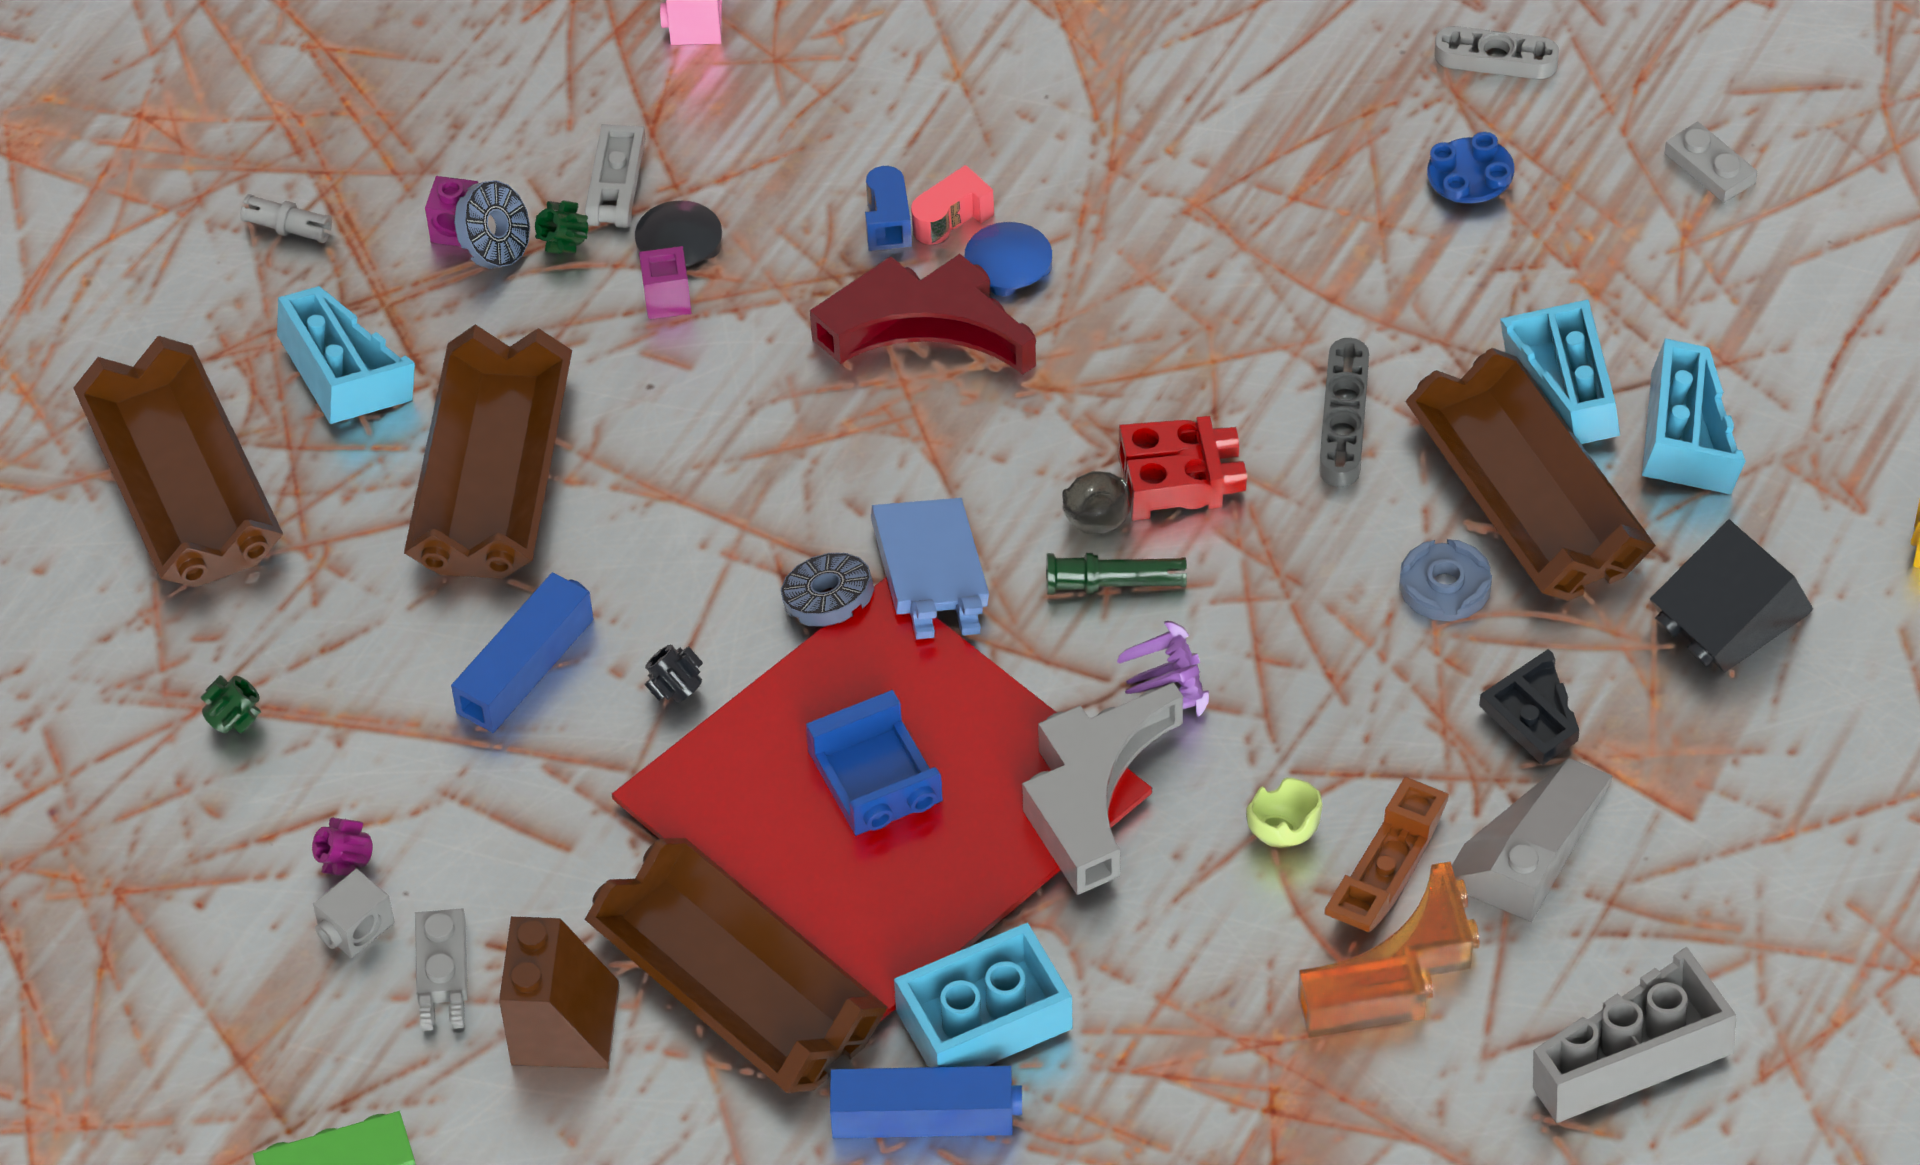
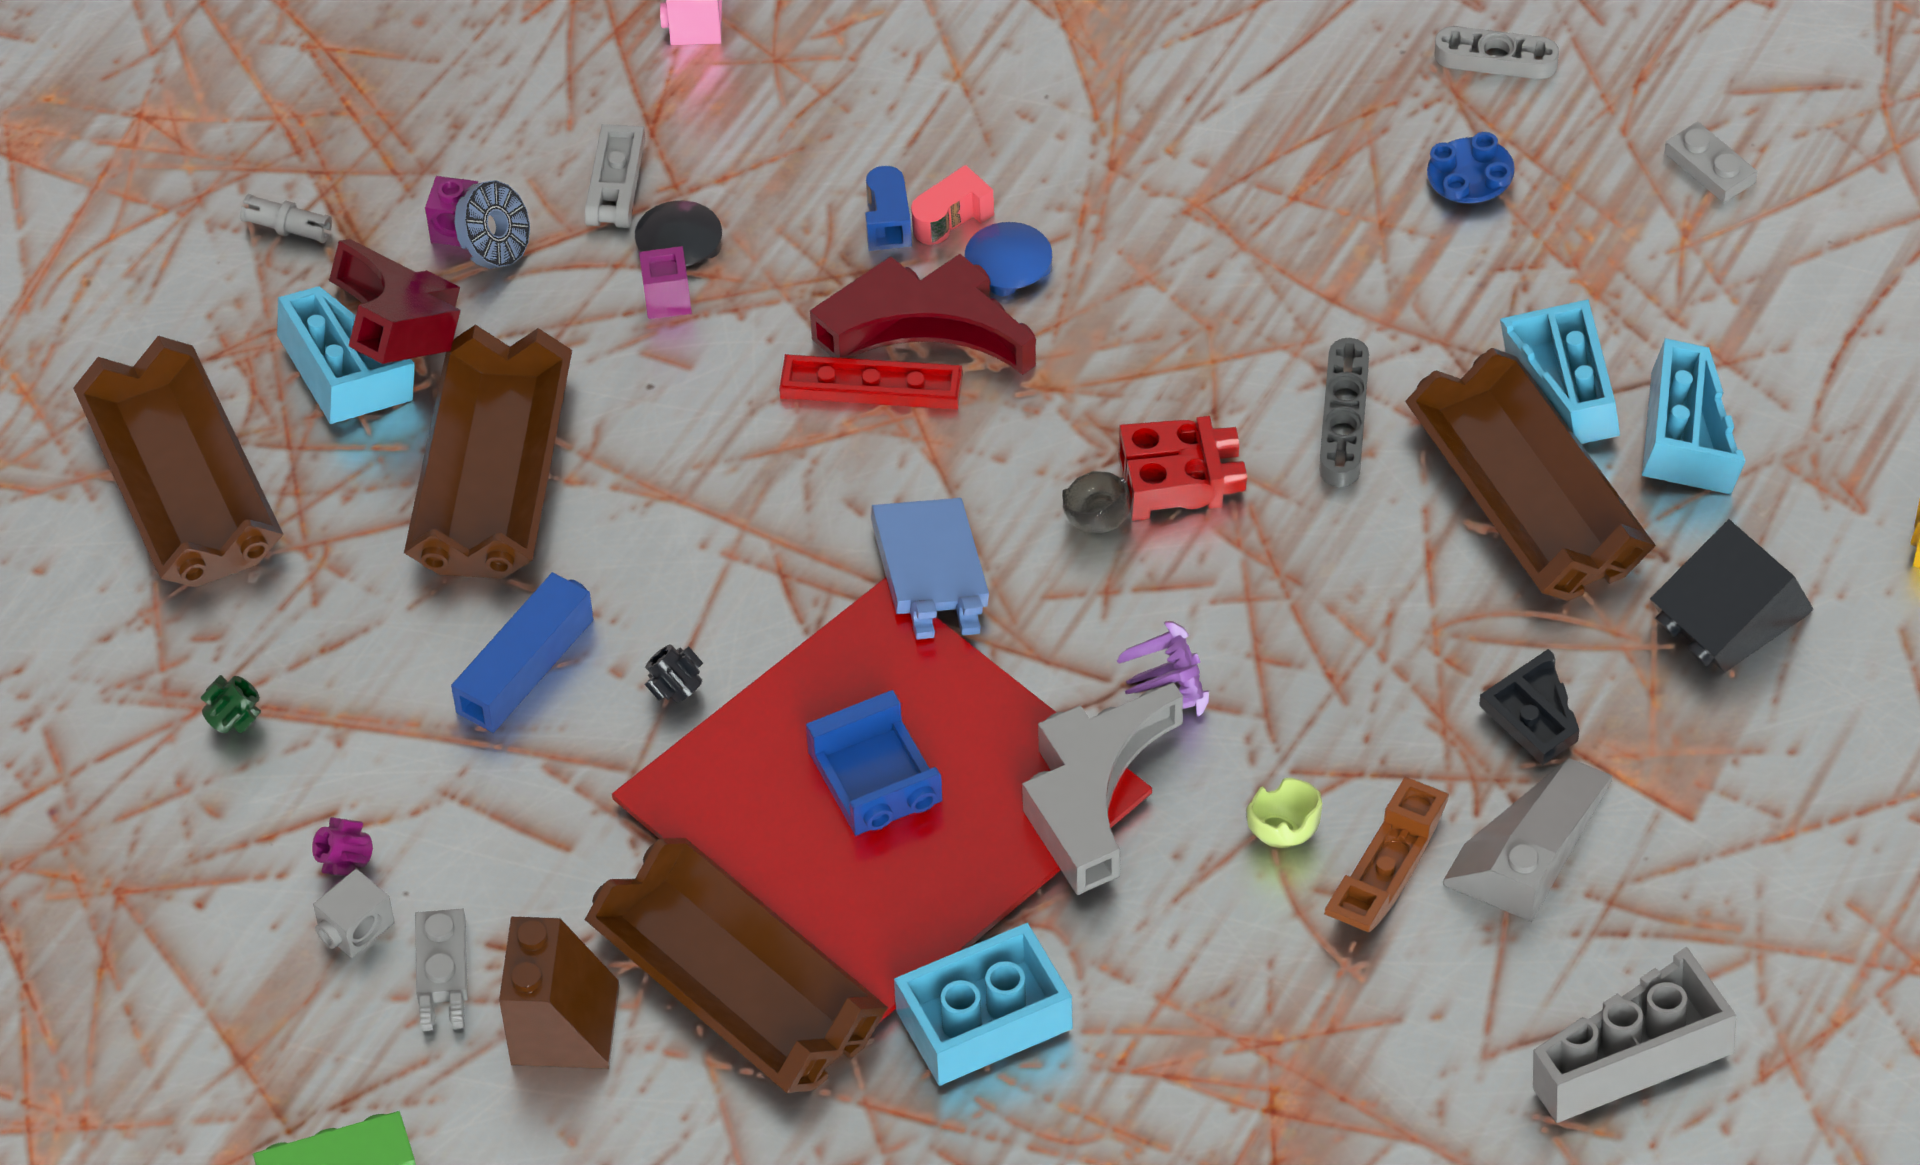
(401, 309): none -> dark red arch
(561, 227): dark green gear -> none
(805, 583): tile -> none
(871, 381): none -> red tile
(923, 1102): blue brick -> none
(1090, 573): dark green pin -> none
(1395, 976): clear orange arch -> none
(1440, 600): sand blue tile -> none

